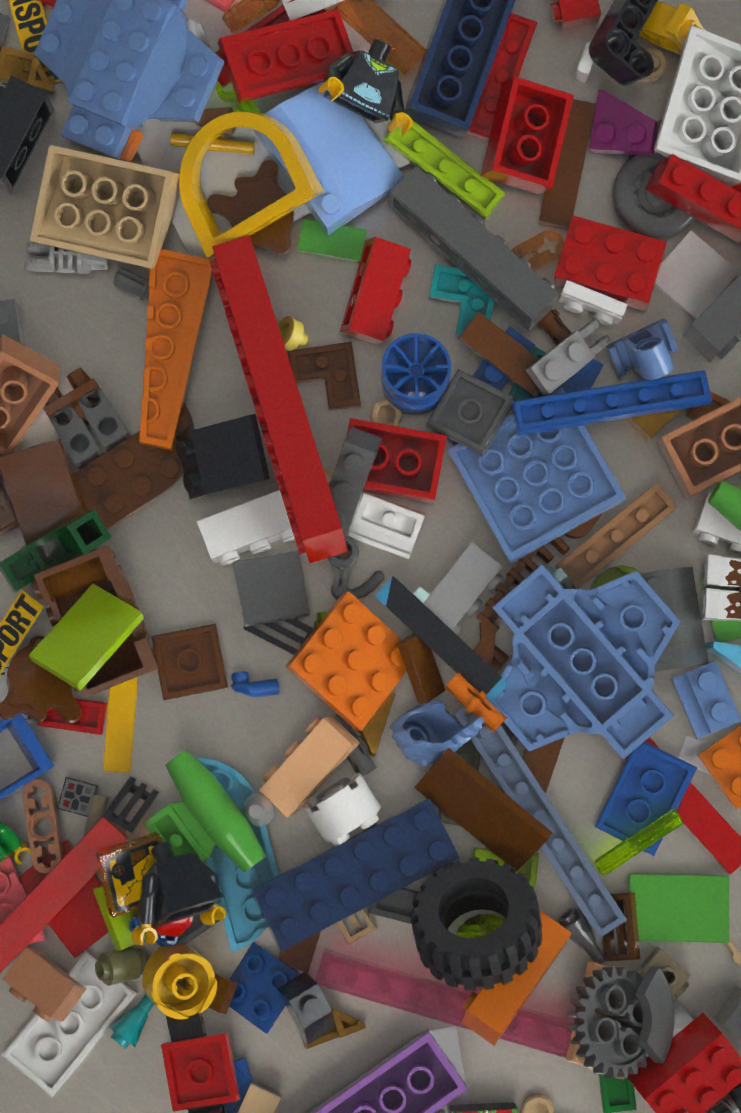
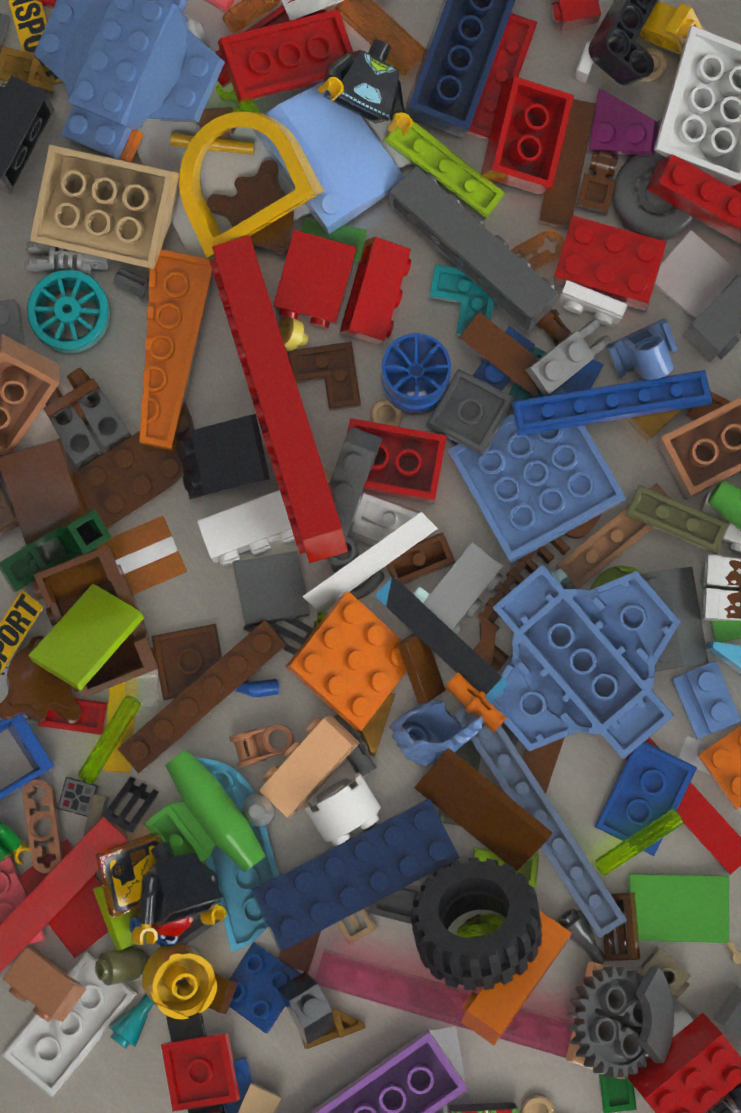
(68, 310): none -> teal wheel
(109, 739): none -> clear neon green axle
(145, 689): none -> clear tile
(147, 554): none -> clear orange sticker
(202, 696): none -> reddish brown plate
(259, 744): none -> nougat piece
(315, 278): none -> red brick
(370, 561): none -> white sticker
(422, 559): none -> reddish brown slope
(598, 190): none -> reddish brown plate
(677, 519): none -> olive tile

